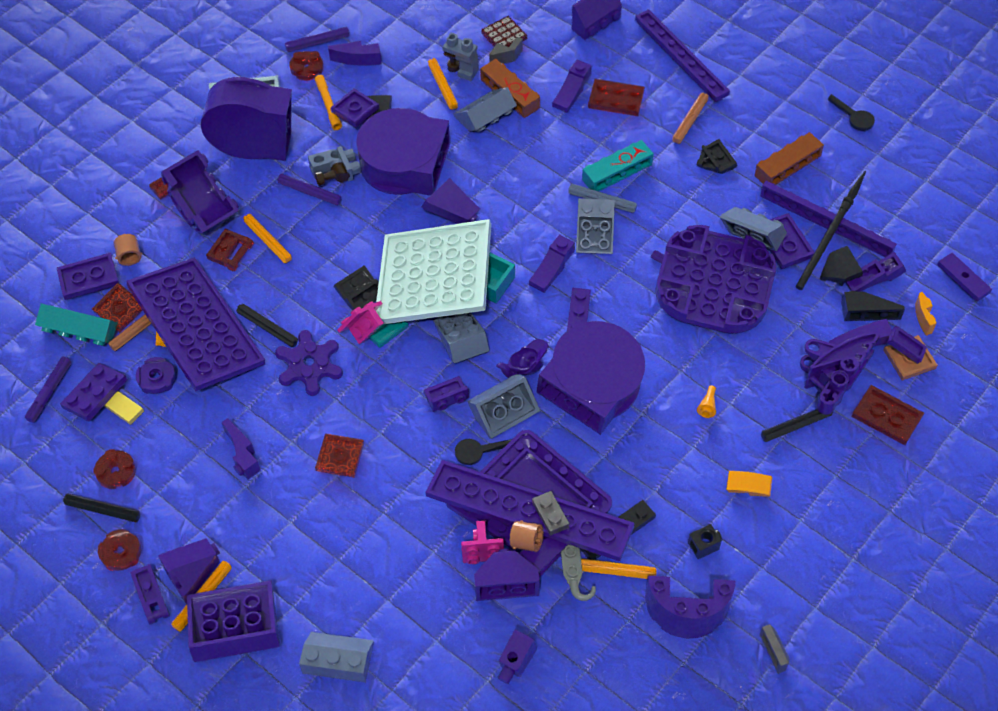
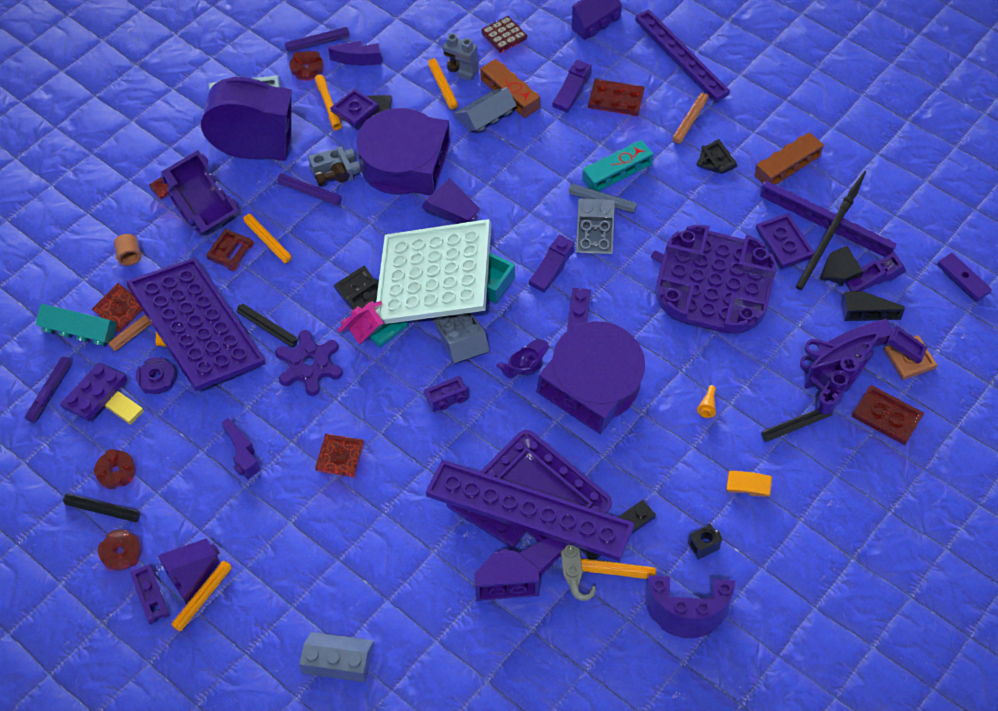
(87, 276): dark purple plate -> none
(232, 621): dark purple slope -> none
(470, 451): black piece -> none
(480, 548): dark pink bracket -> none
(504, 405): sand blue slope -> none
(507, 54): slope -> none
(519, 648): dark purple torso -> none
(526, 536): nougat piece -> none
(550, 513): flat silver plate -> none
(744, 222): sand blue slope -> none
(775, 648): flat silver piece -> none
(858, 119): black piece -> none
(923, 308): light orange slope -> none

